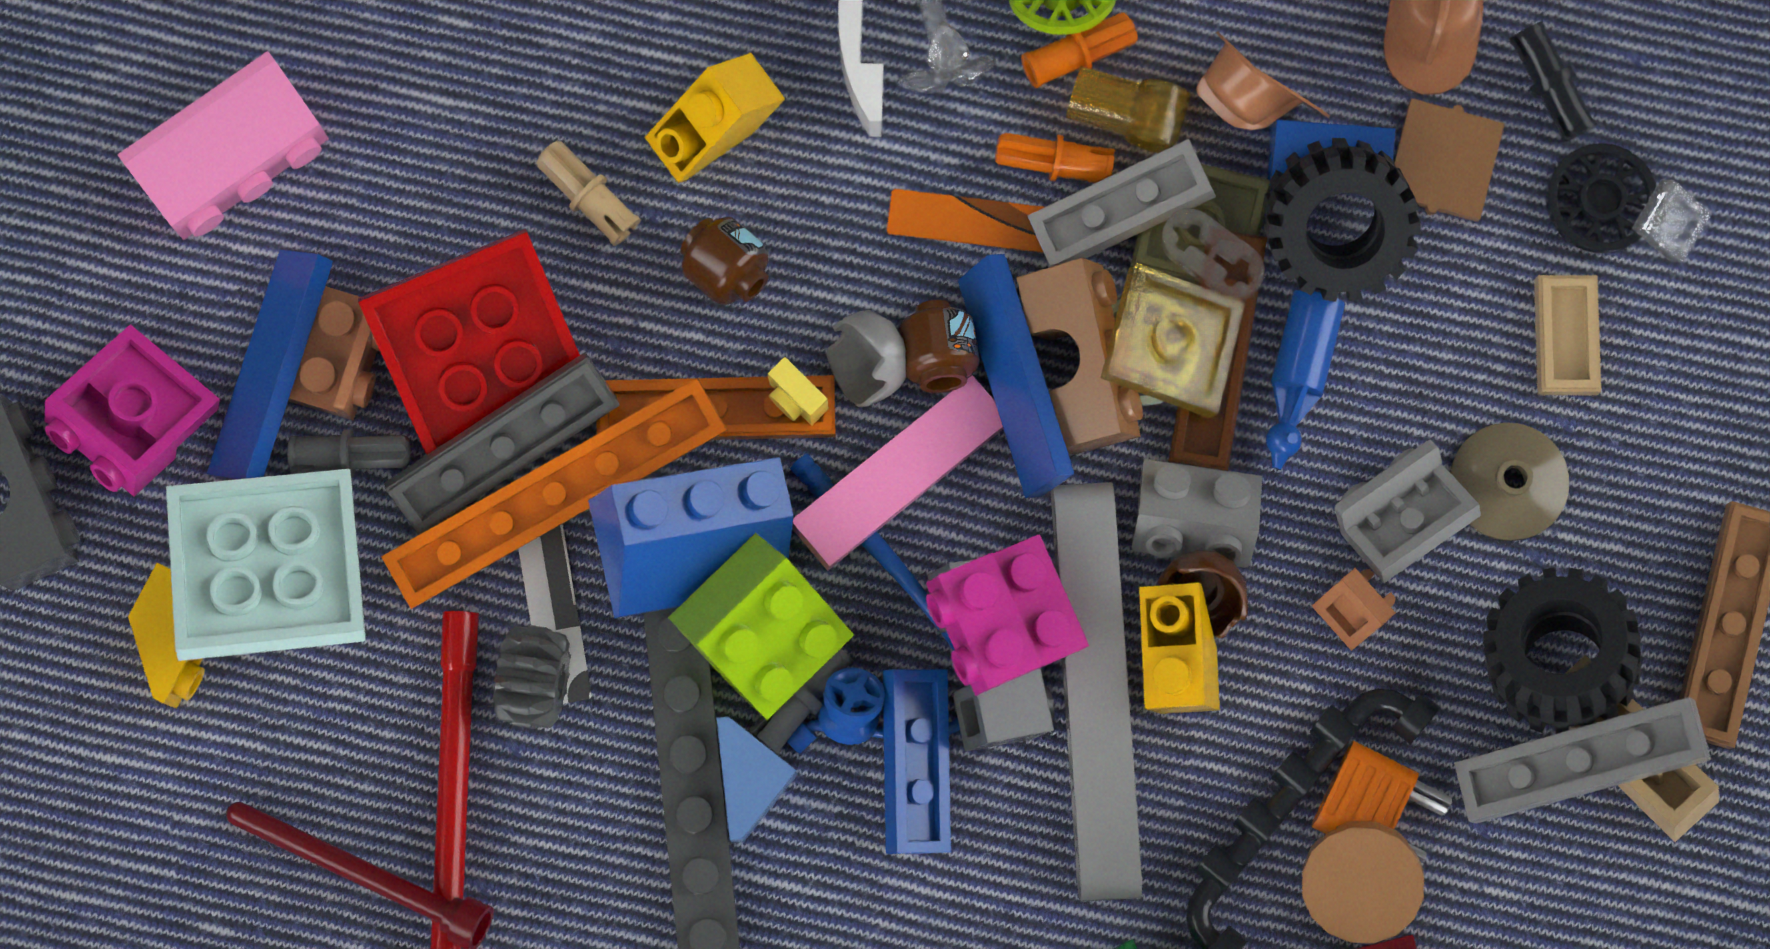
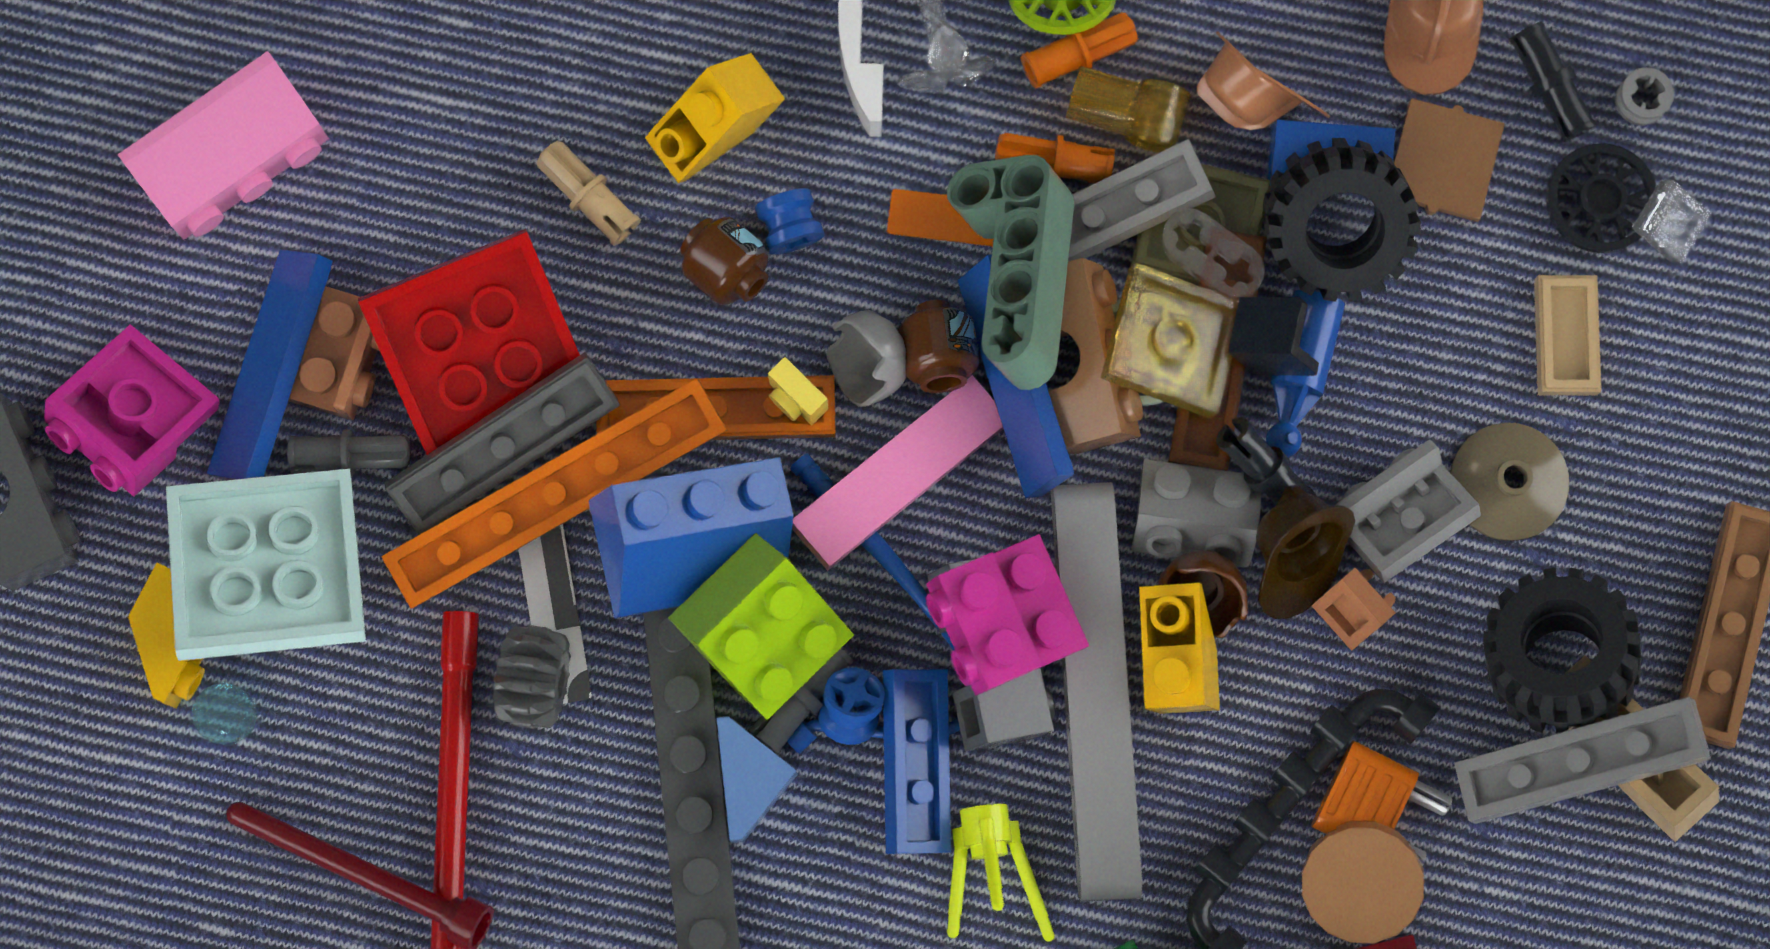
(224, 714): none -> clear light blue tile
(789, 221): none -> blue wheel
(987, 833): none -> neon yellow plant
(1030, 219): none -> sand green beam
(1264, 466): none -> black pin
(1269, 336): none -> black panel
(1302, 551): none -> dark brown piece
(1640, 115): none -> light grey bush

